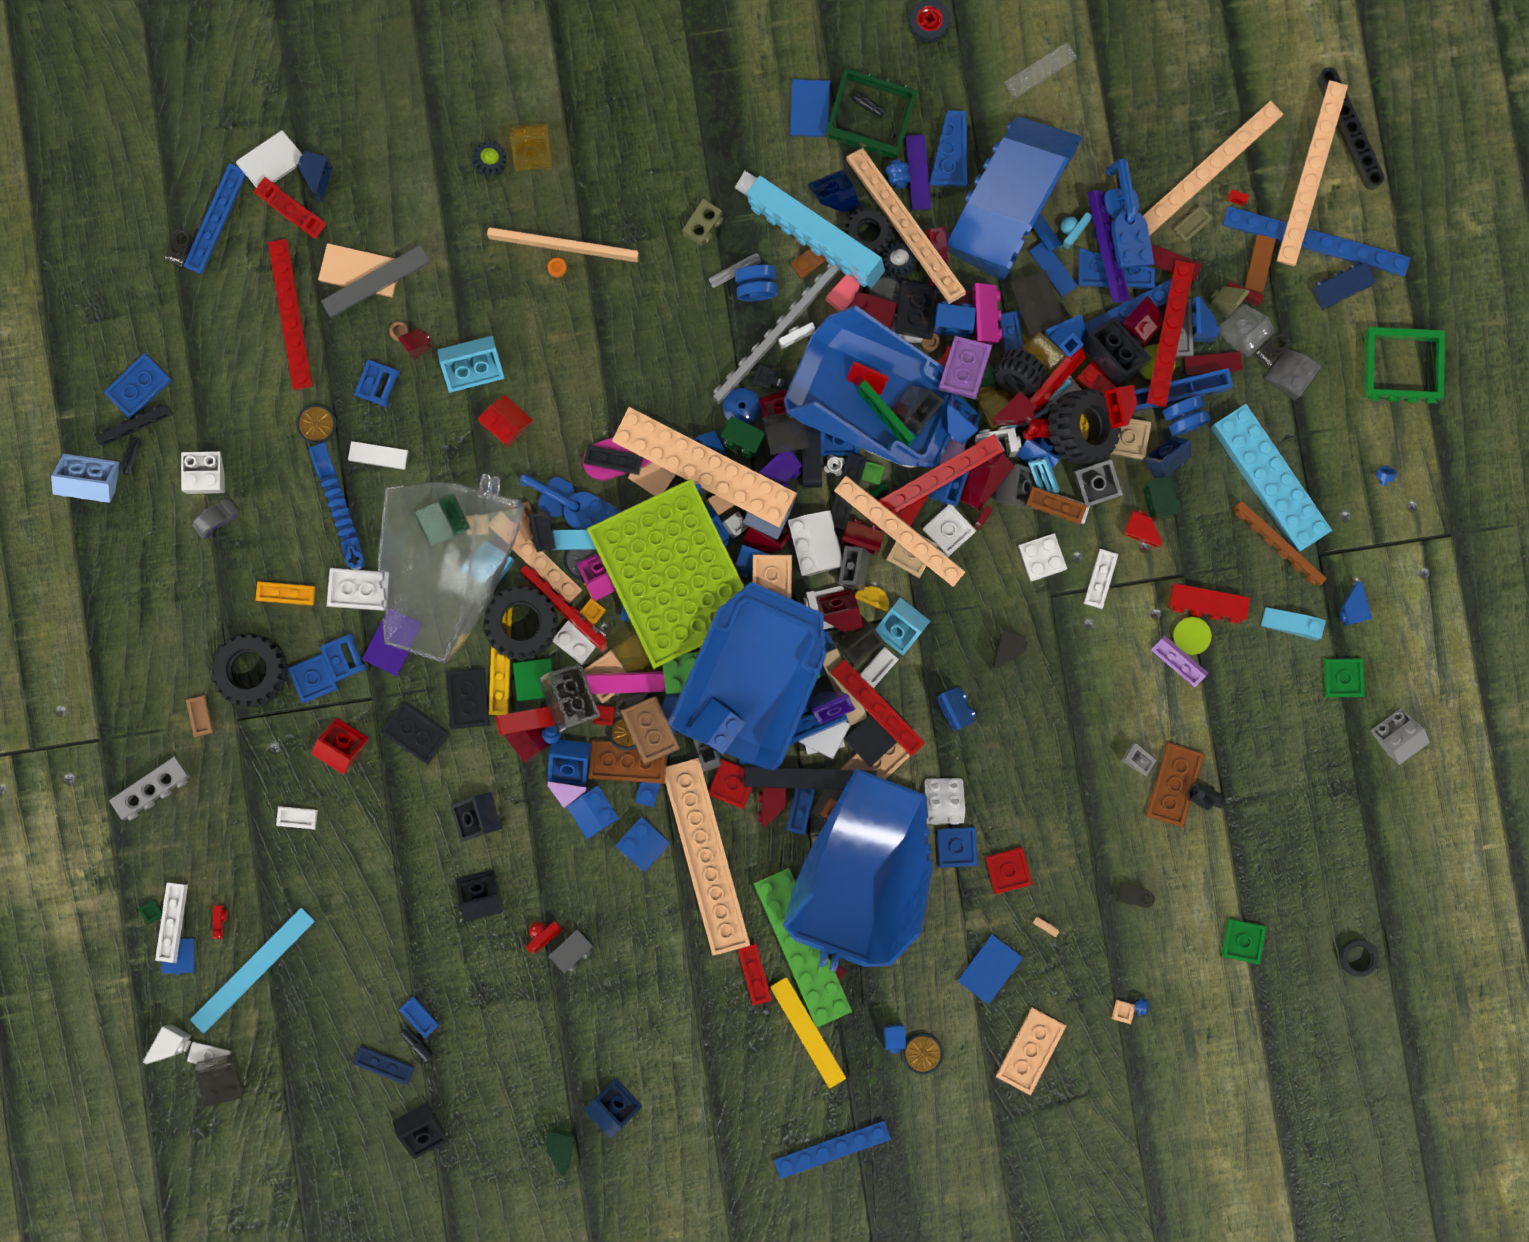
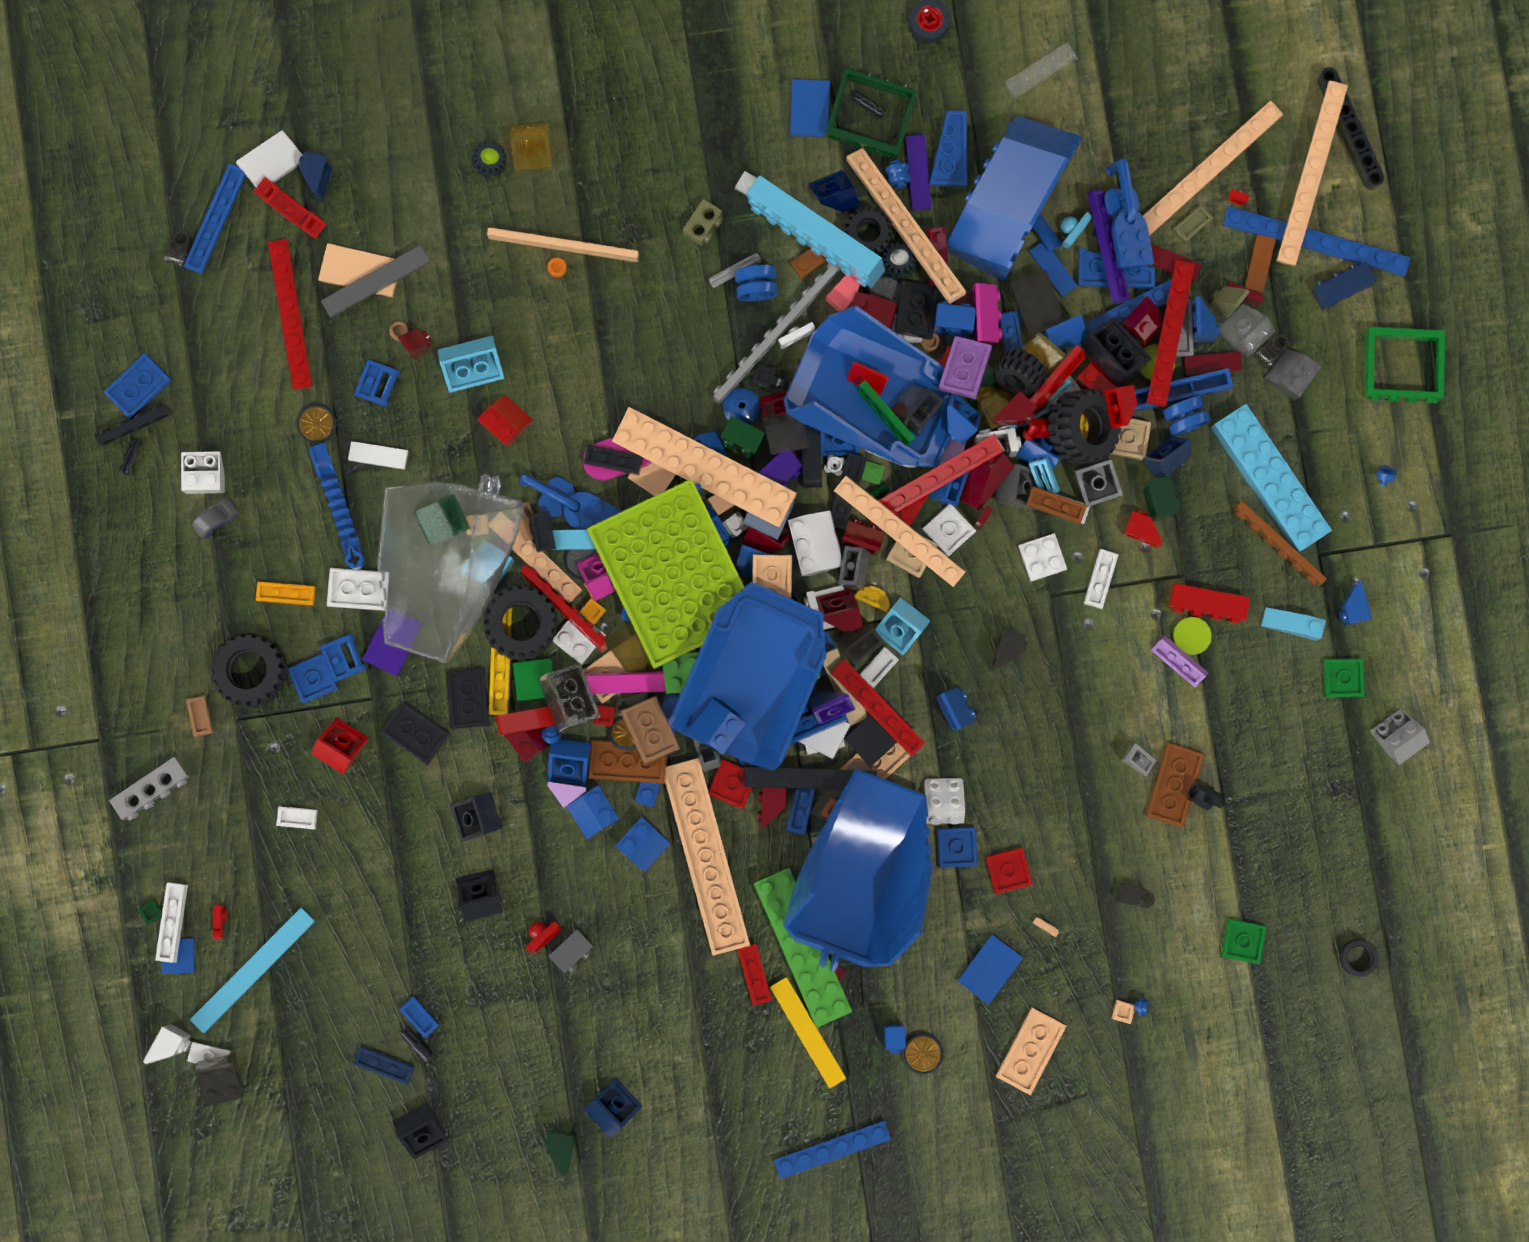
(85, 478): light blue slope -> none
(1066, 340): blue brick -> none

